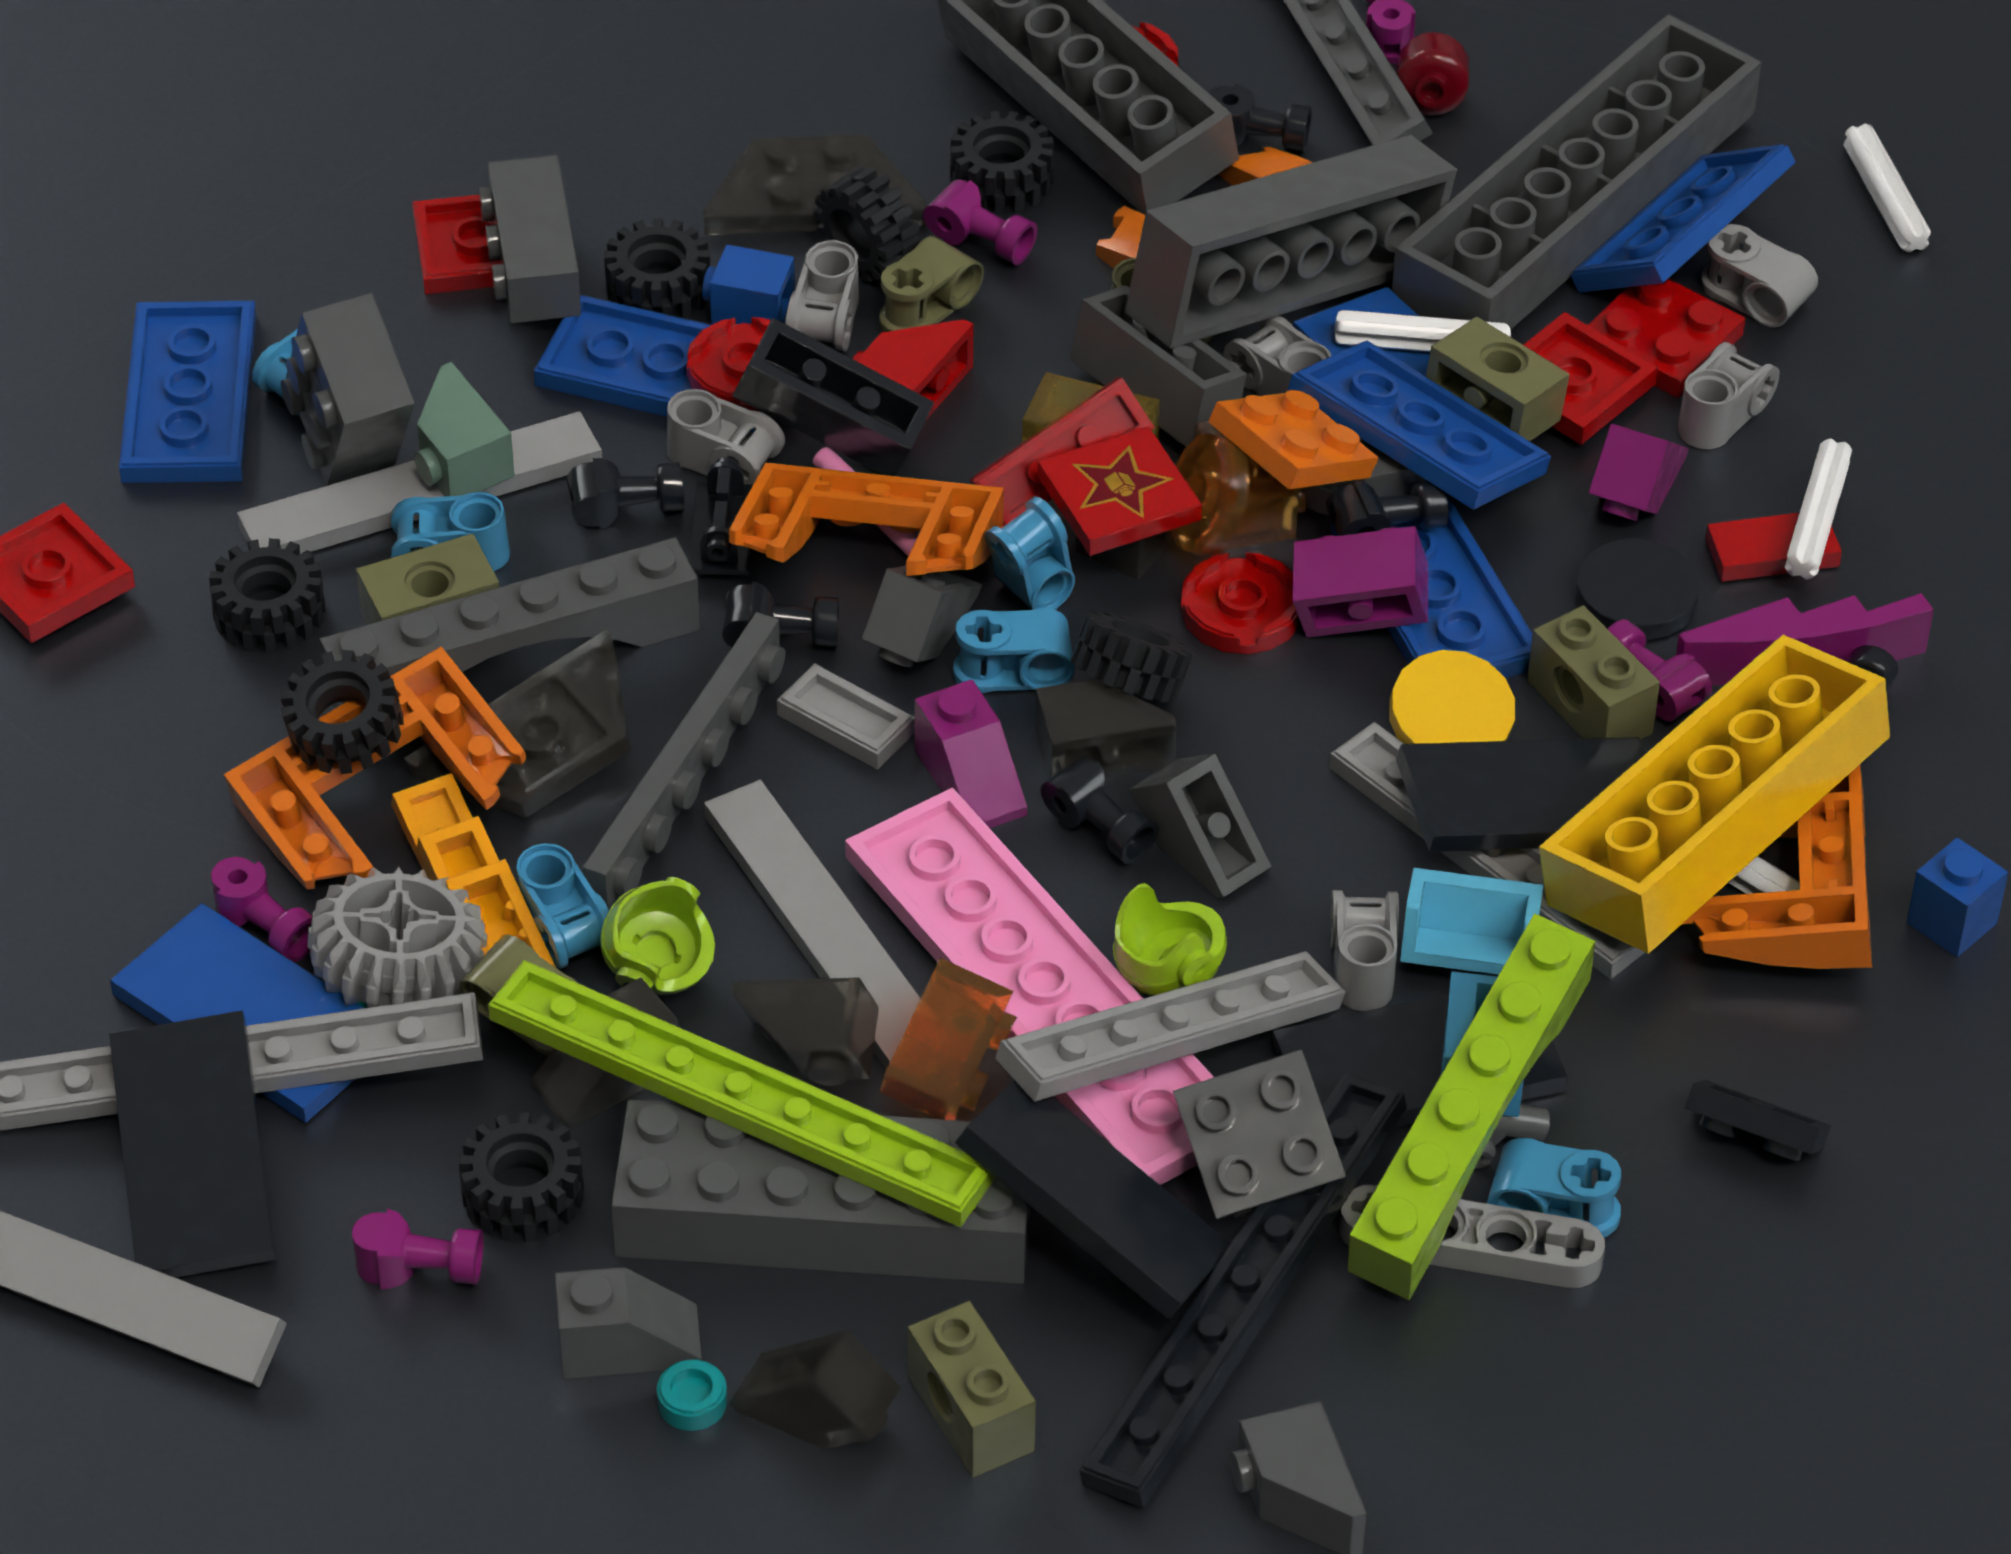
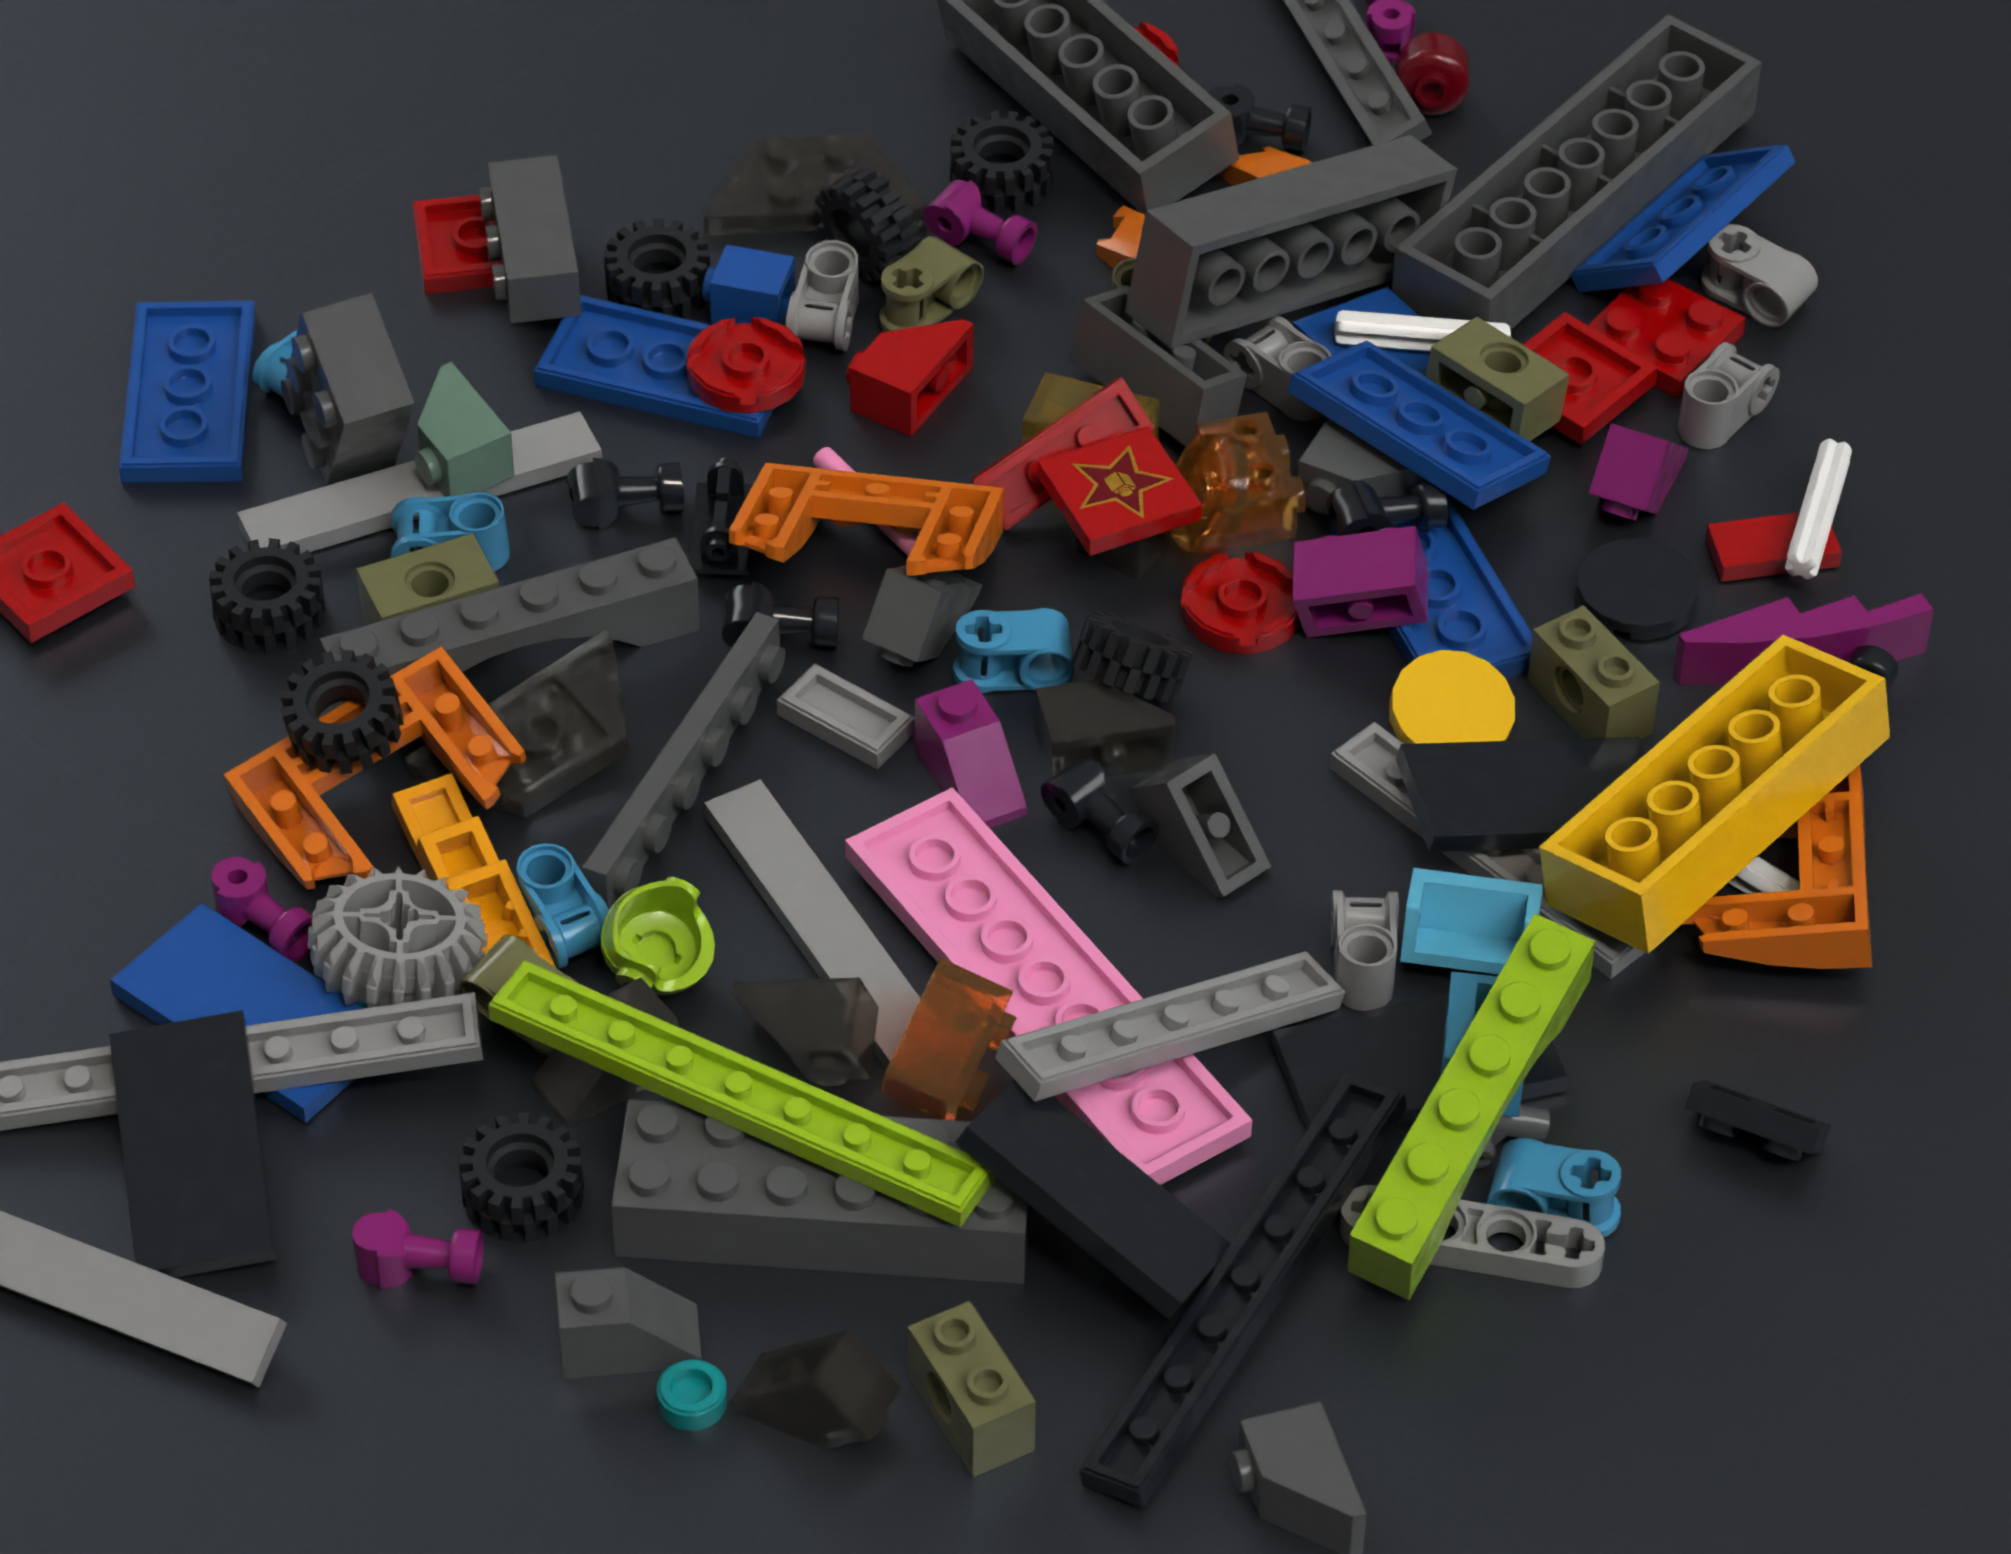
(709, 428): light grey piece -> none
(833, 398): black brick -> none
(1033, 556): dark azure piece -> none
(1166, 943): lime cap -> none
(1259, 1134): dark grey hinge -> none
(1294, 439): orange plate -> none
(1681, 678): magenta leg -> none
(1887, 188): white axle -> none
(1957, 897): blue brick -> none

